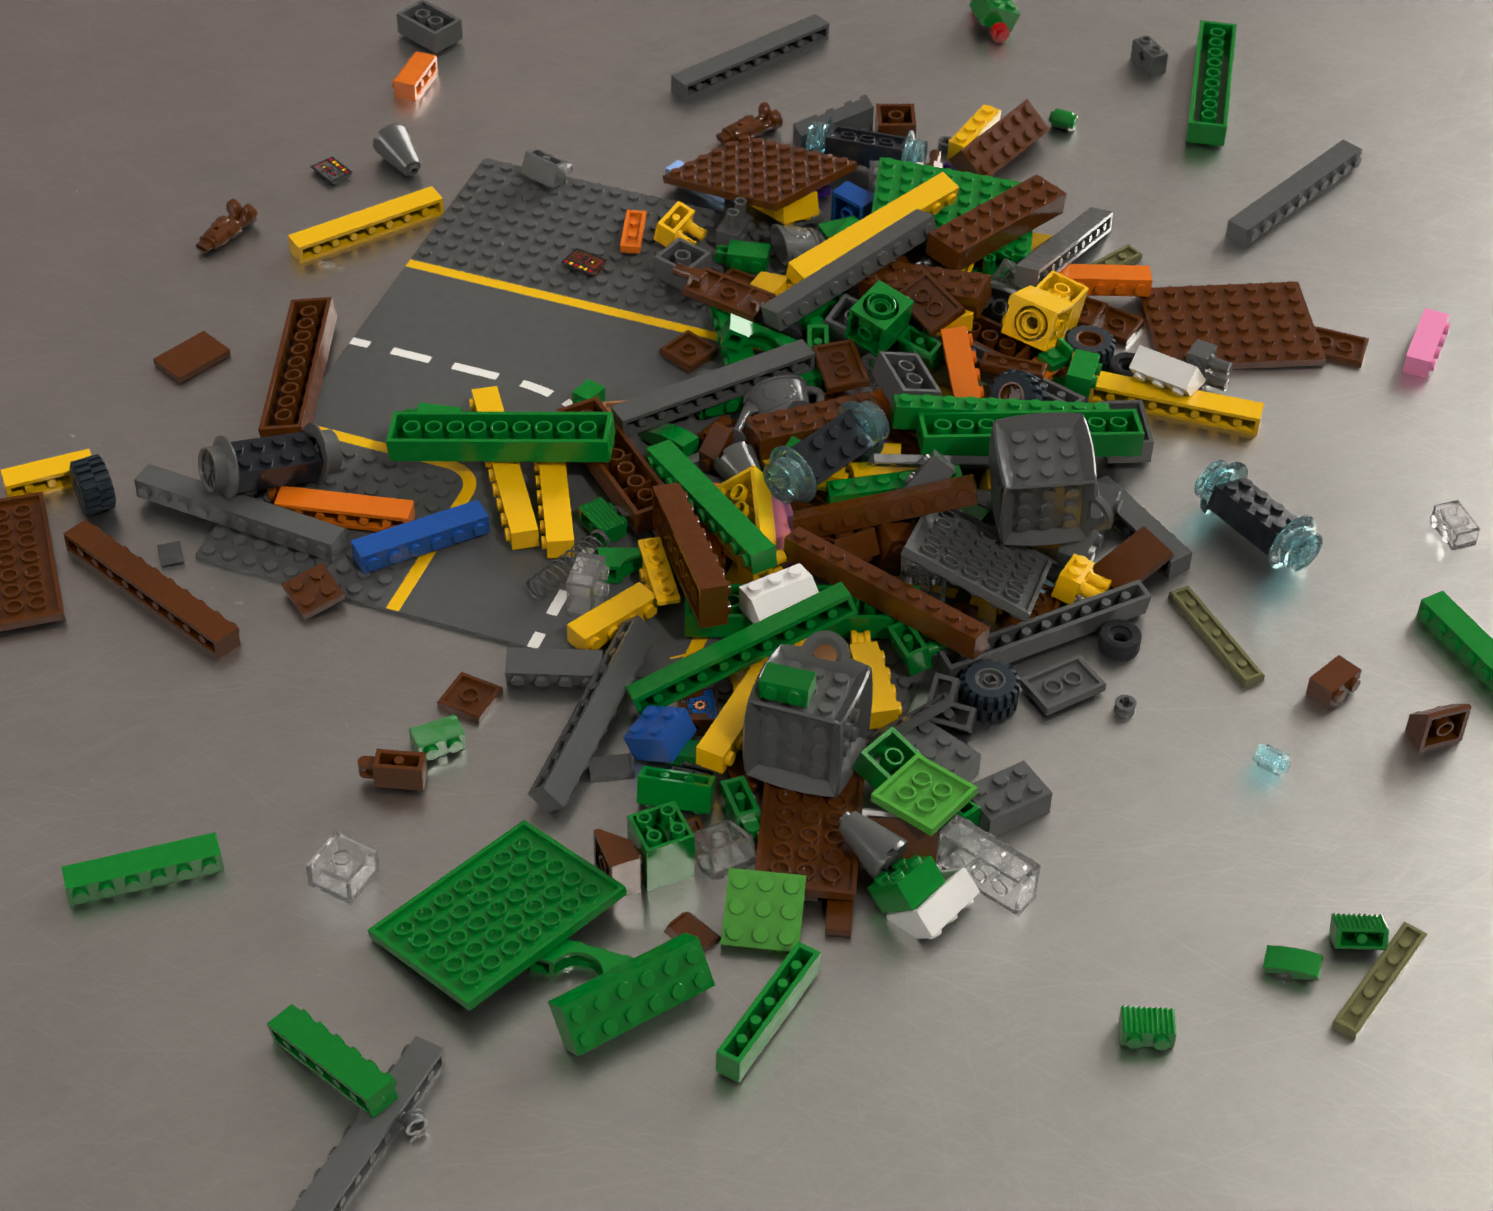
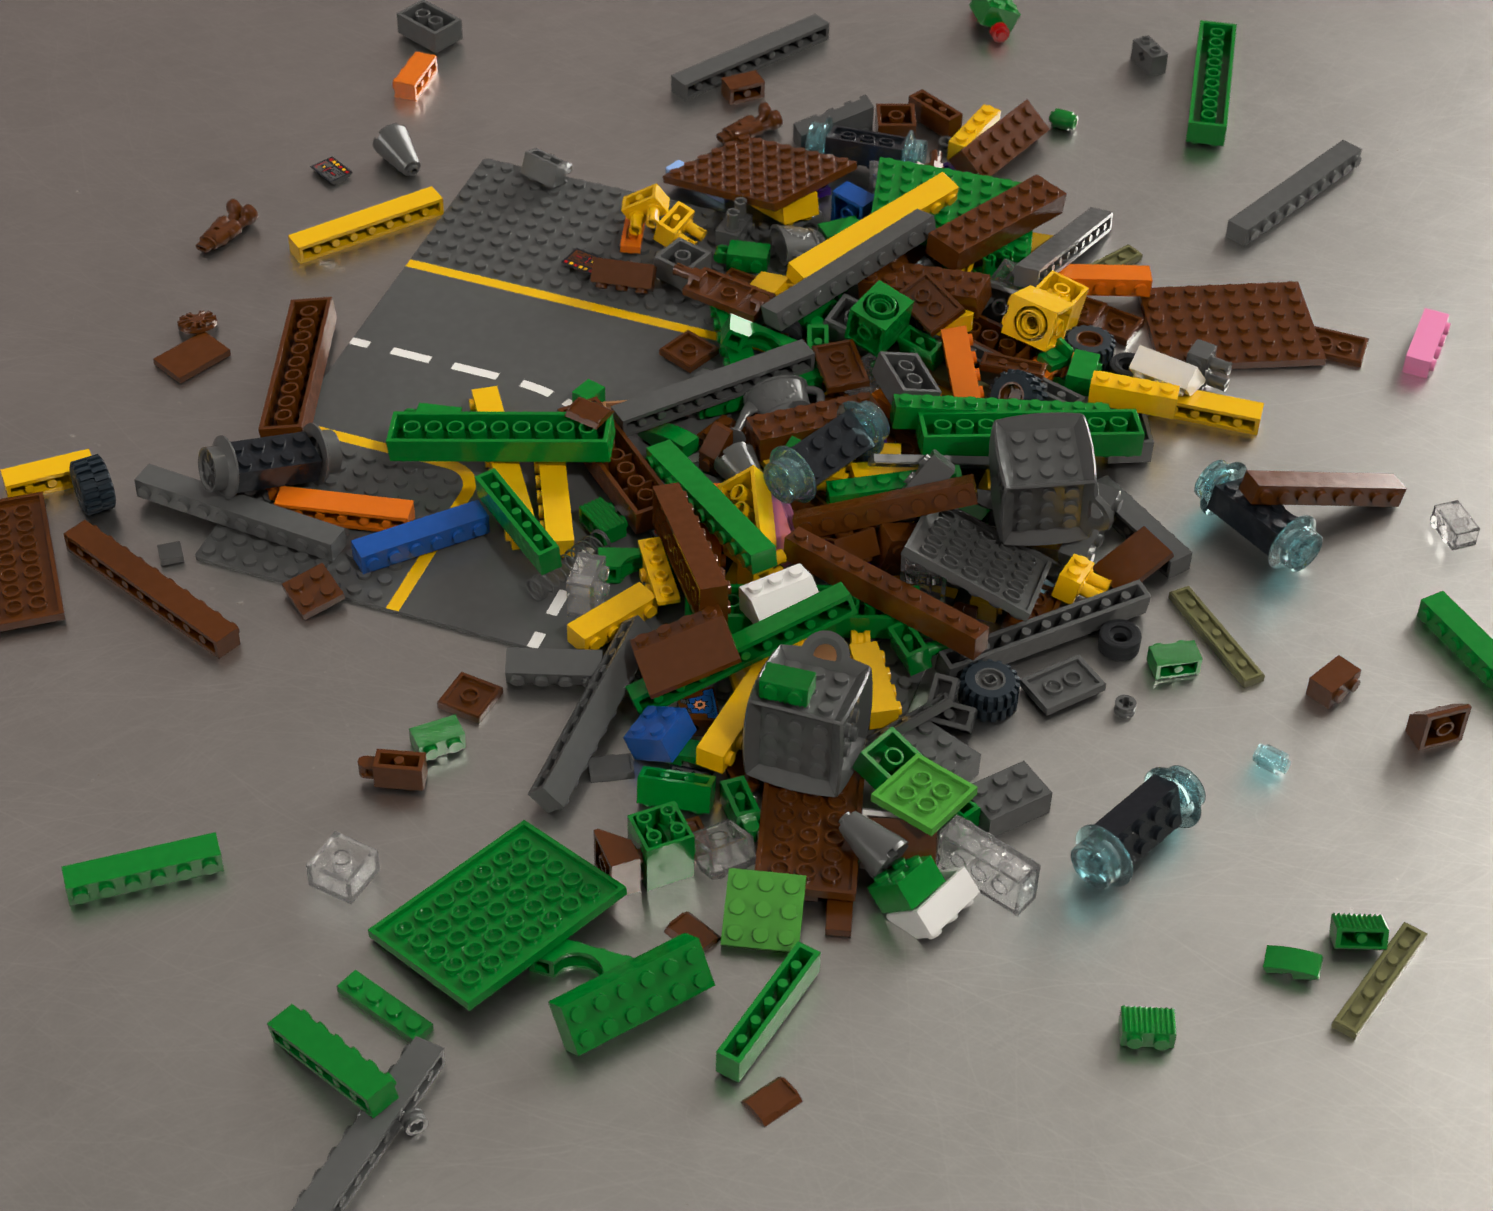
(197, 322): none -> reddish brown wheel
(384, 1007): none -> green plate
(518, 521): none -> green brick
(588, 412): none -> reddish brown piece
(623, 275): none -> reddish brown brick
(645, 207): none -> yellow brick
(685, 651): none -> reddish brown slope
(742, 87): none -> reddish brown brick
(772, 1101): none -> reddish brown piece
(936, 114): none -> reddish brown brick
(1134, 393): none -> yellow brick
(1136, 825): none -> brick
(1174, 659): none -> green brick
(1322, 488): none -> reddish brown brick

